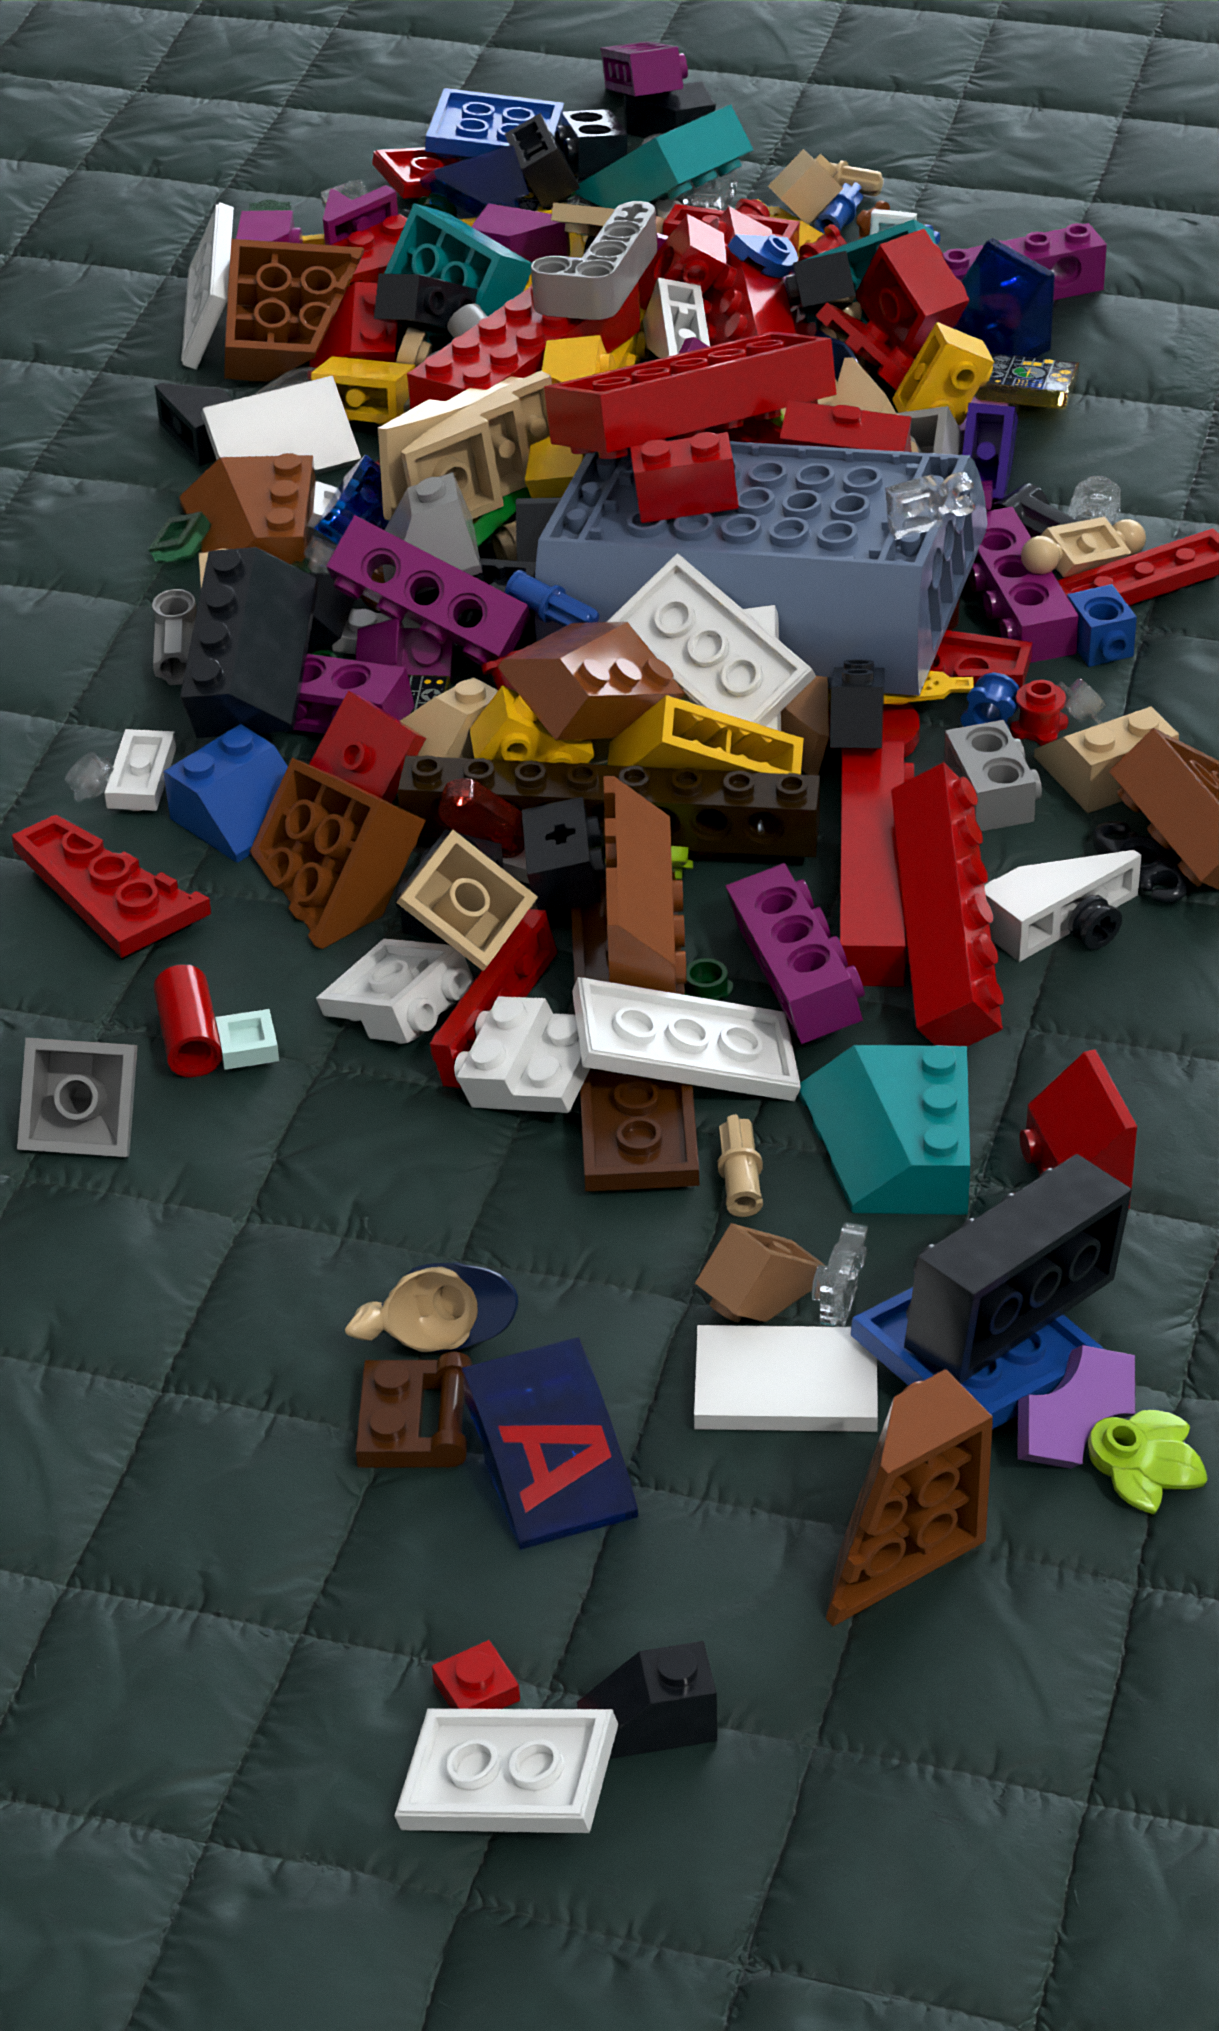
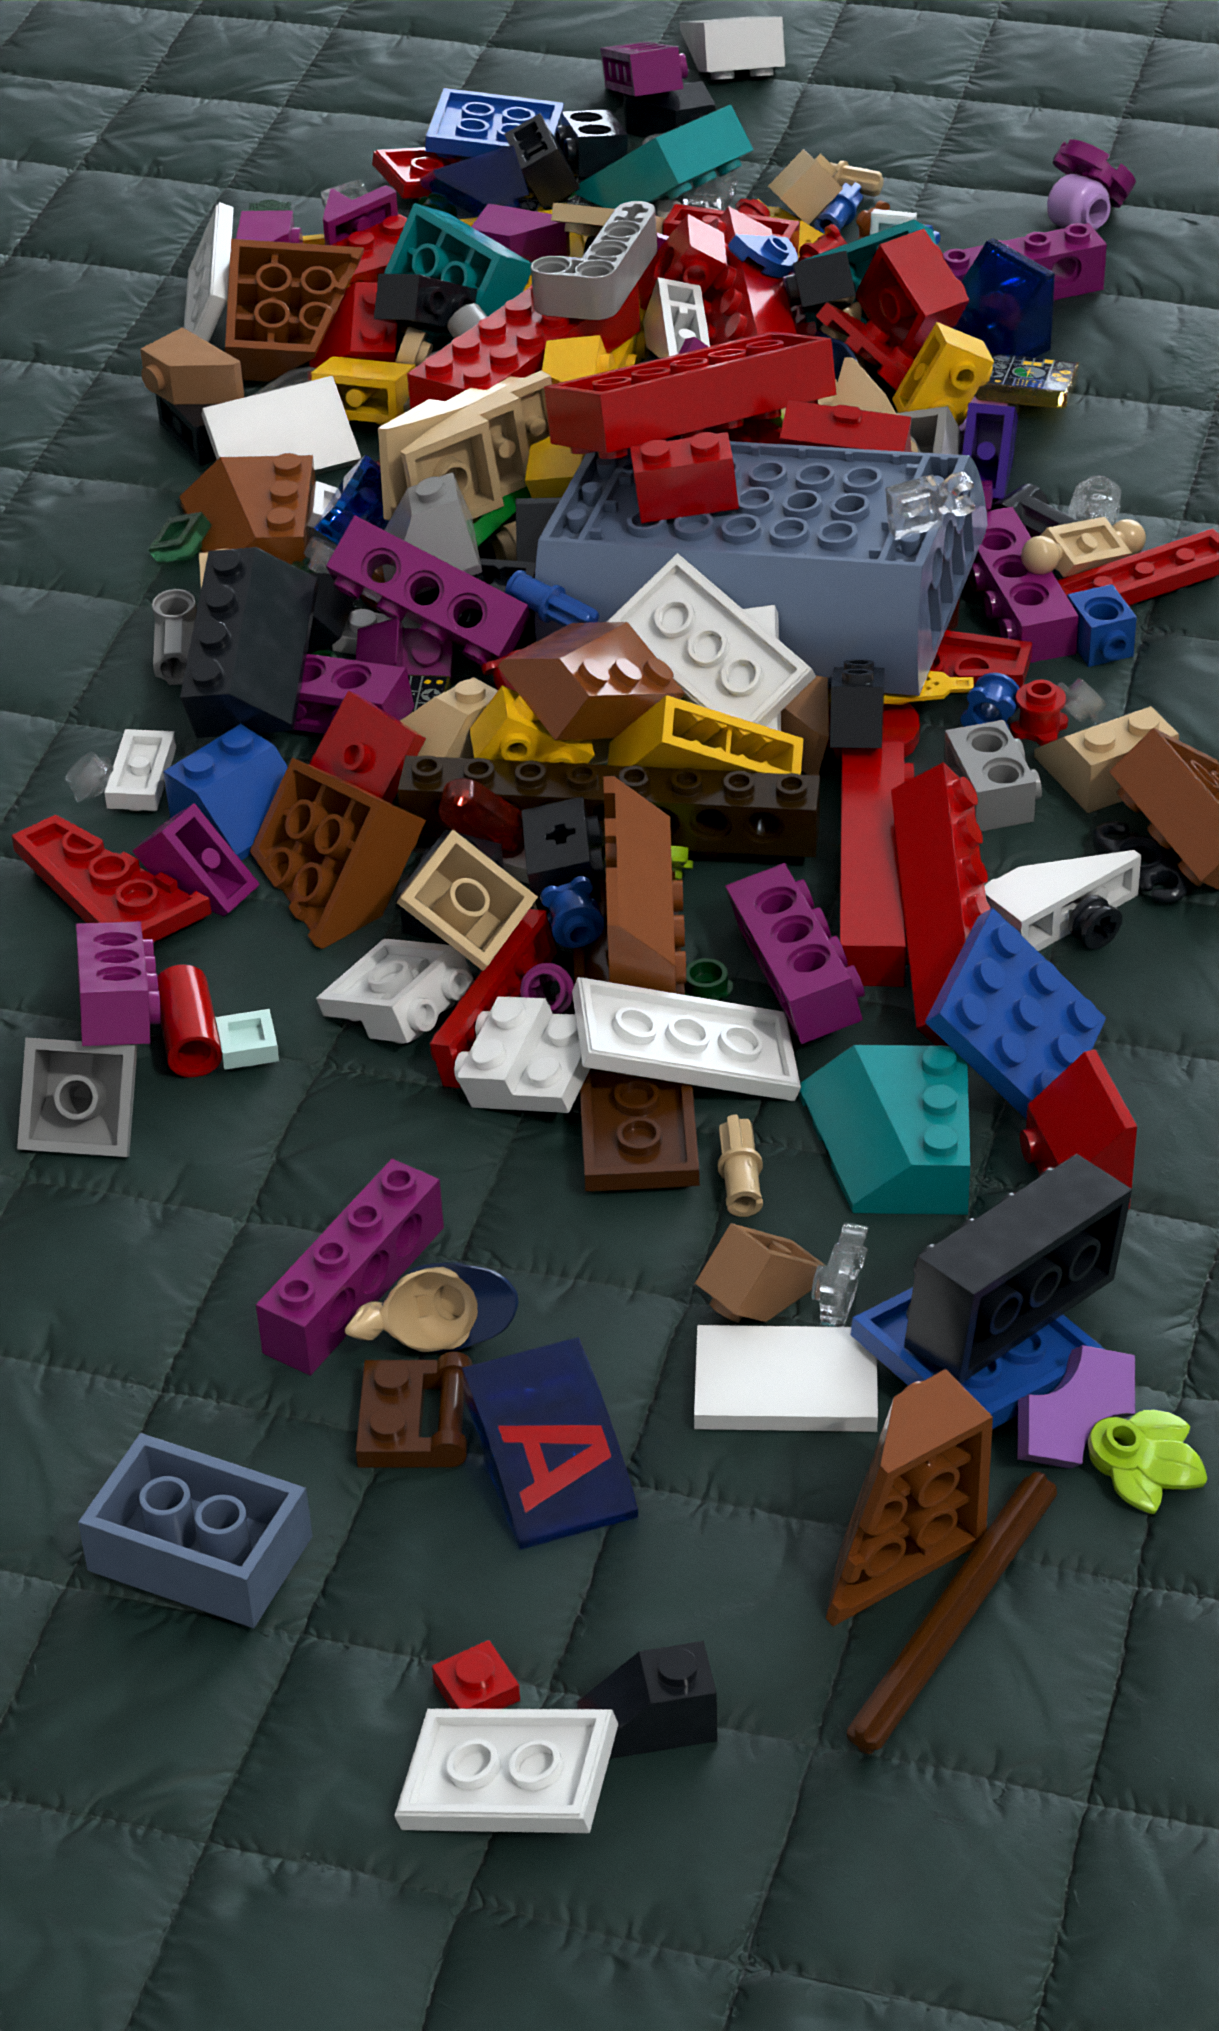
(116, 984): none -> magenta brick
(190, 370): none -> medium nougat slope
(196, 1529): none -> sand blue brick
(198, 859): none -> magenta slope
(350, 1266): none -> magenta brick
(537, 984): none -> magenta cone
(573, 913): none -> blue brick
(736, 45): none -> white slope
(951, 1614): none -> reddish brown axle
(1012, 1012): none -> blue plate
(1078, 201): none -> lavender head
(1090, 161): none -> magenta plate

